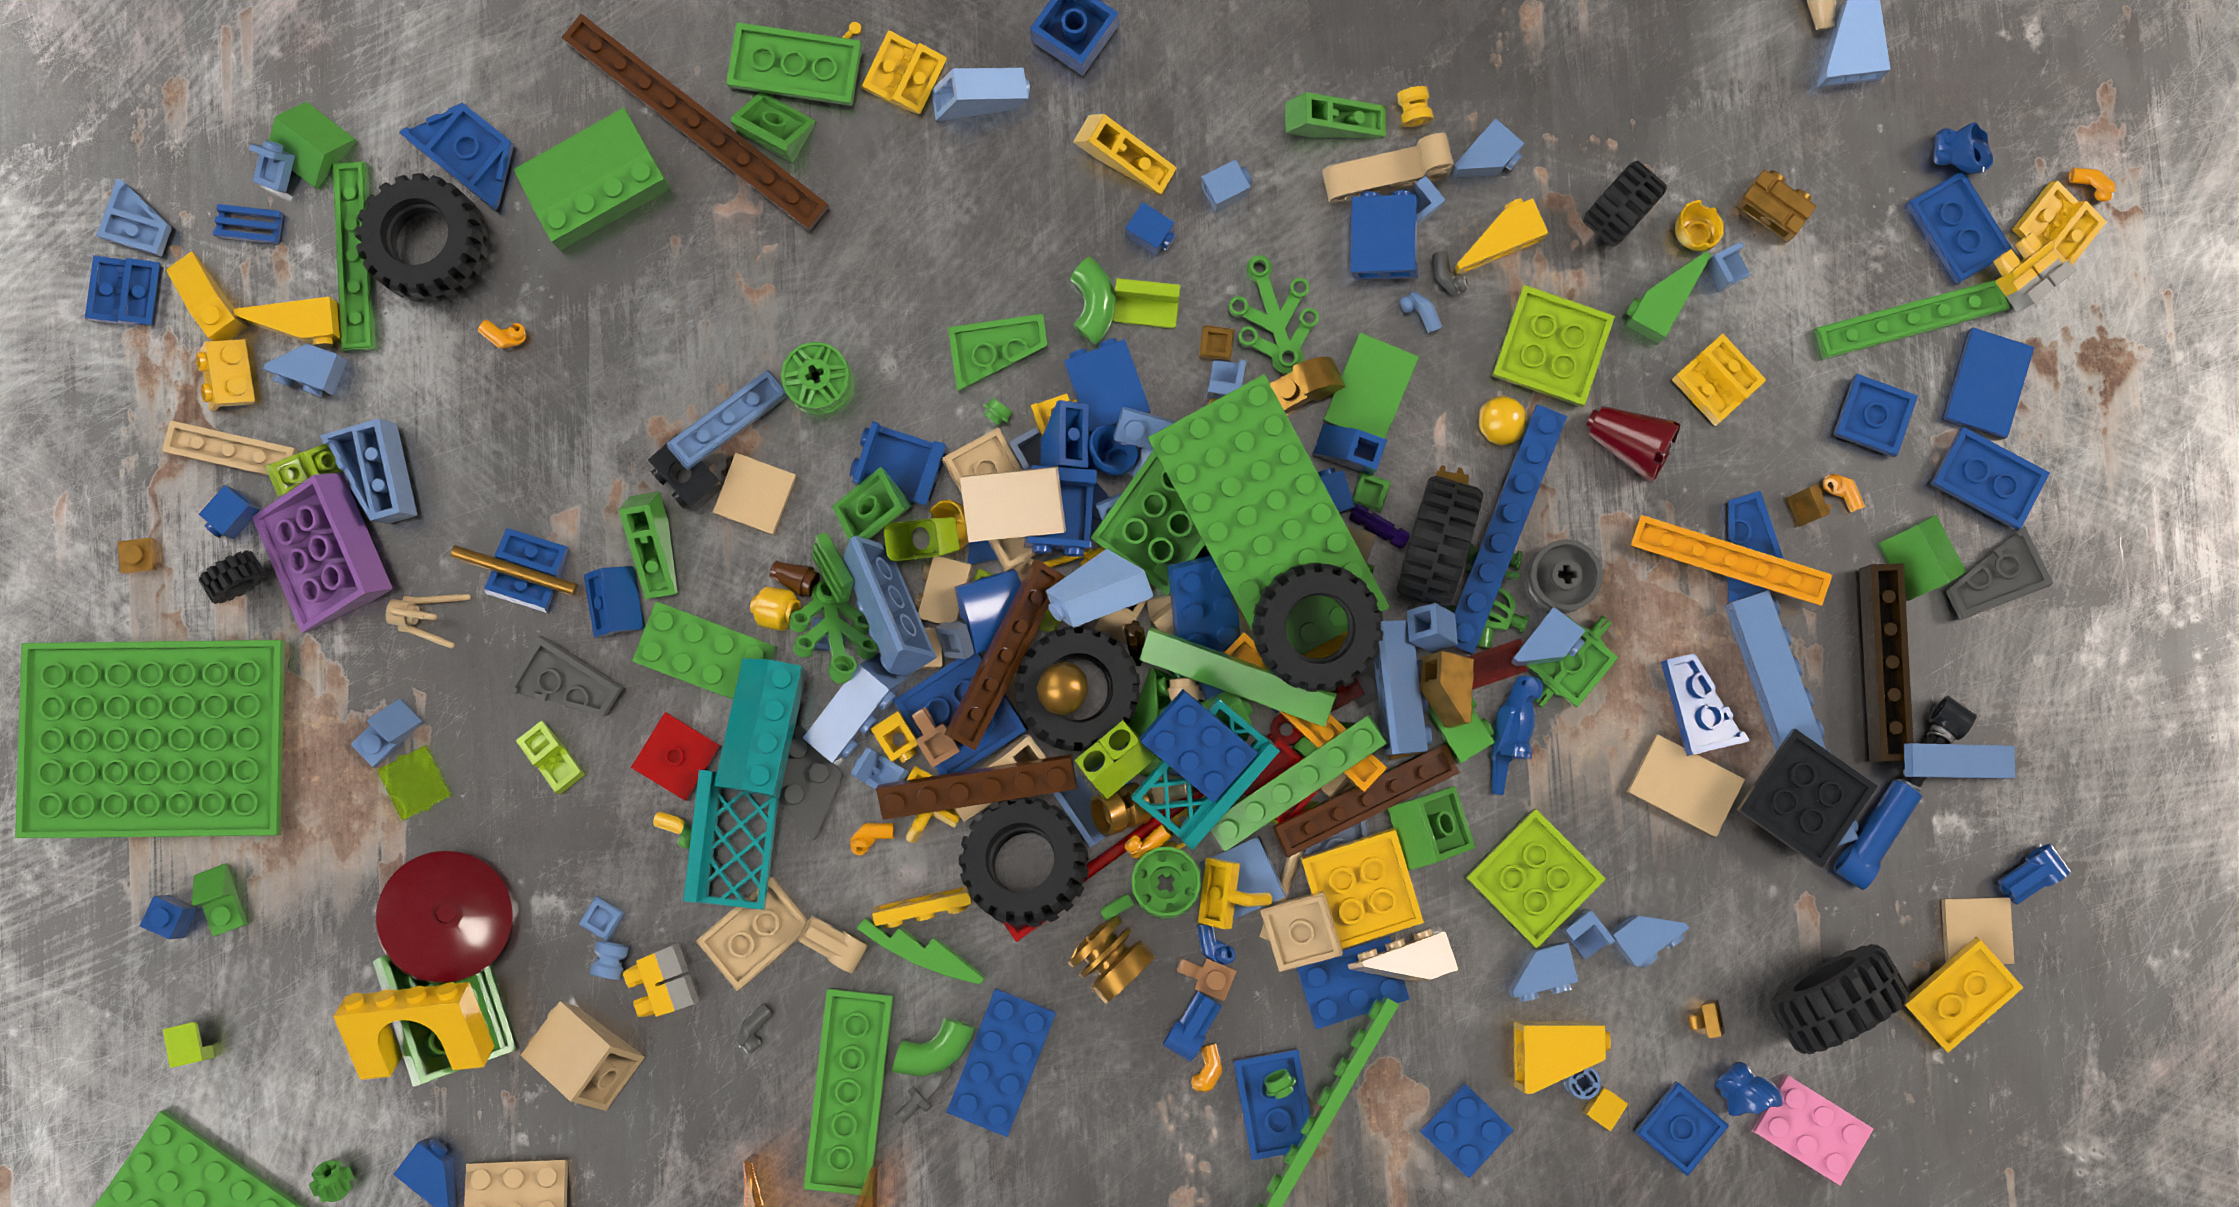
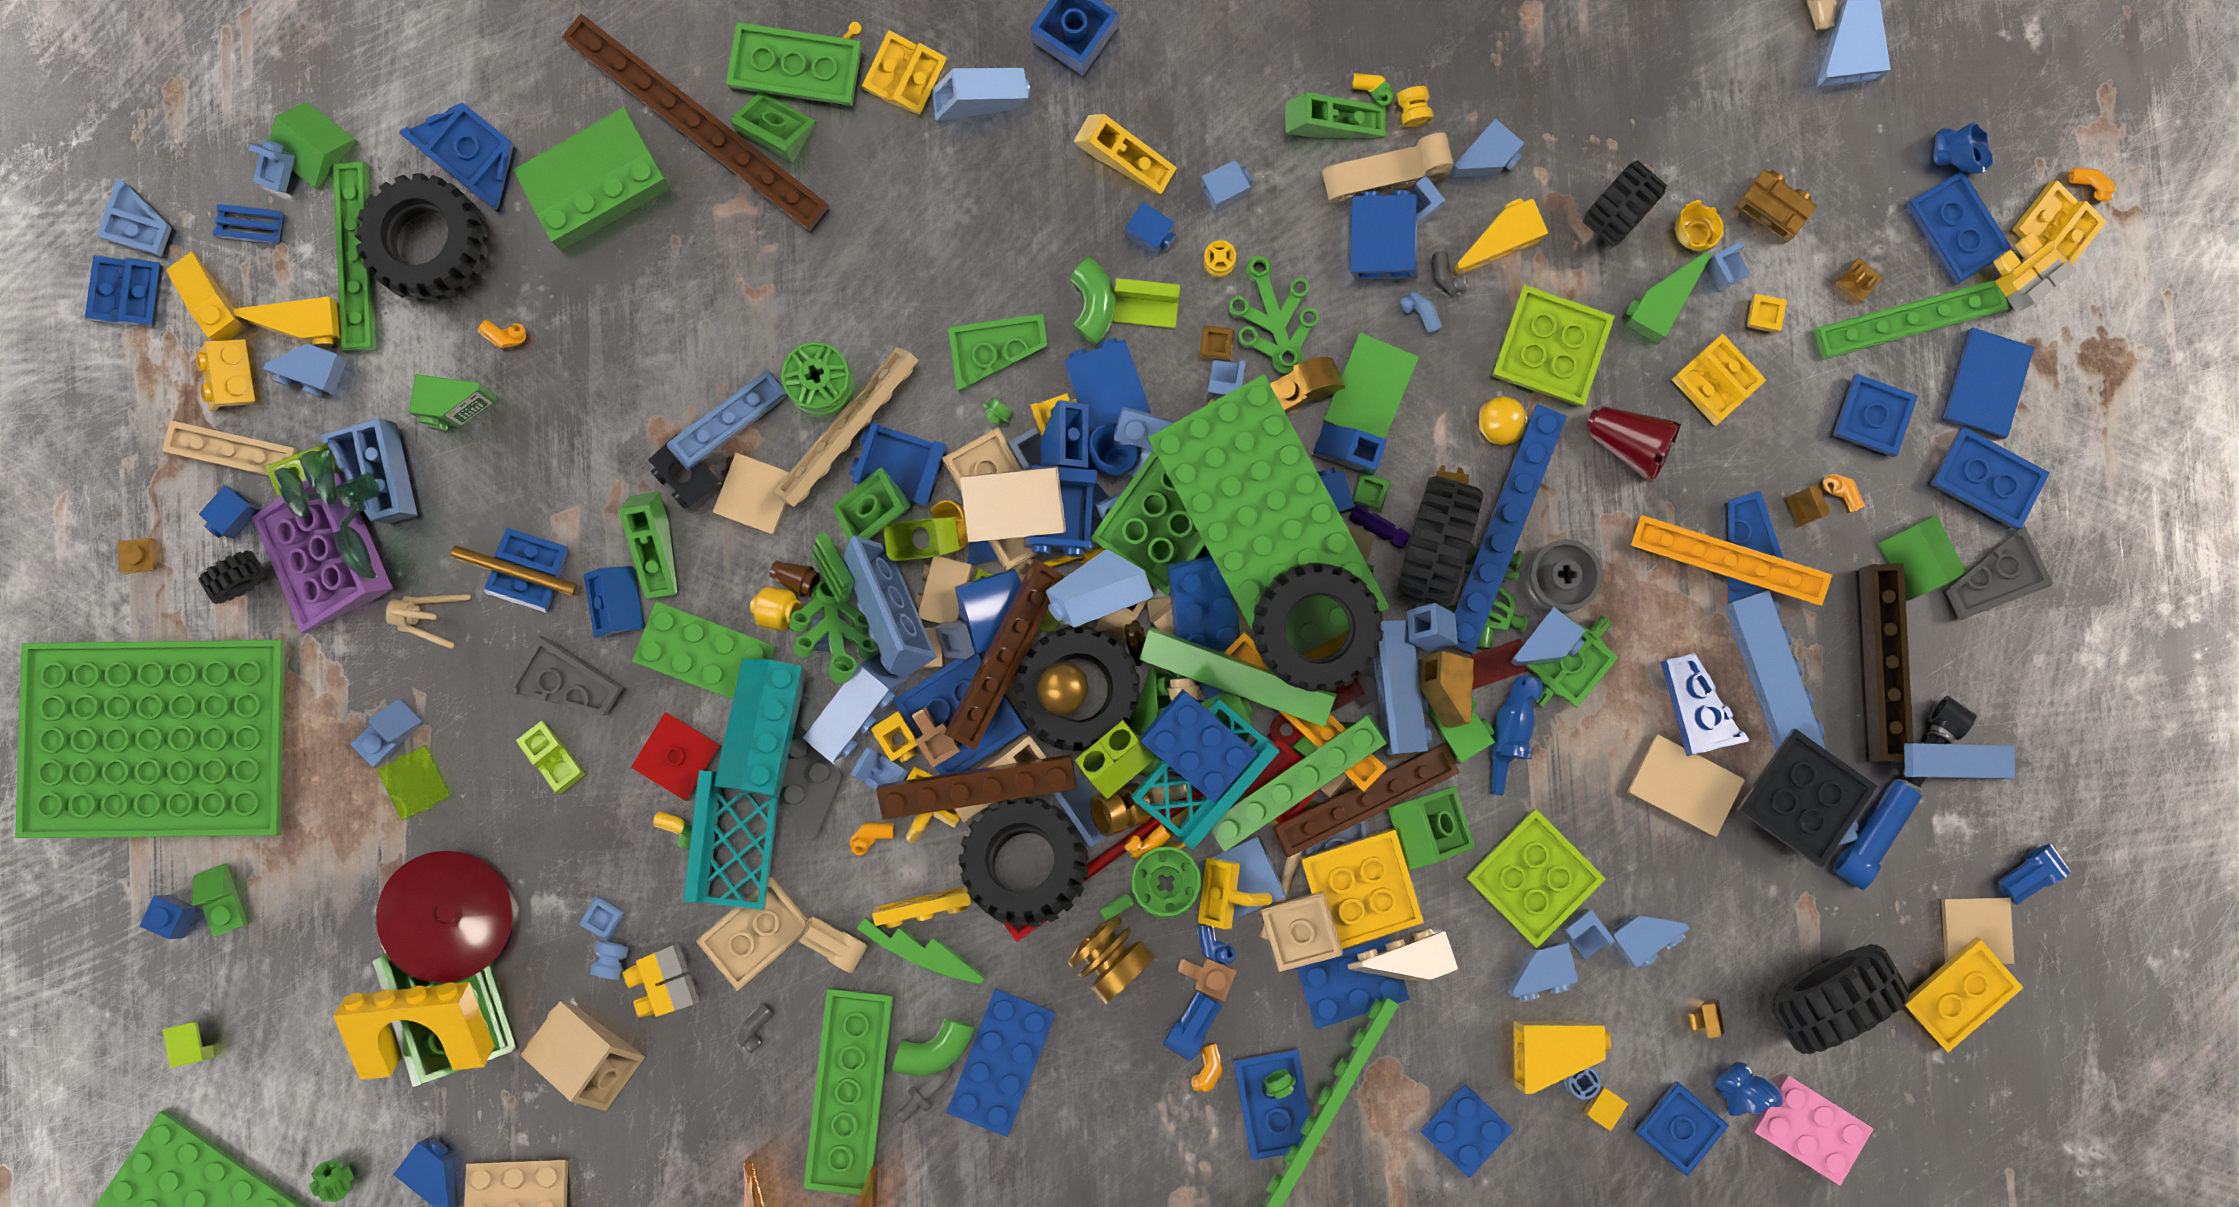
(320, 475): none -> clear green plant
(447, 401): none -> bright green slope
(847, 424): none -> tan plate
(1223, 253): none -> yellow wheel
(1377, 87): none -> arm
(1766, 313): none -> yellow plate
(1858, 280): none -> pearl gold tile

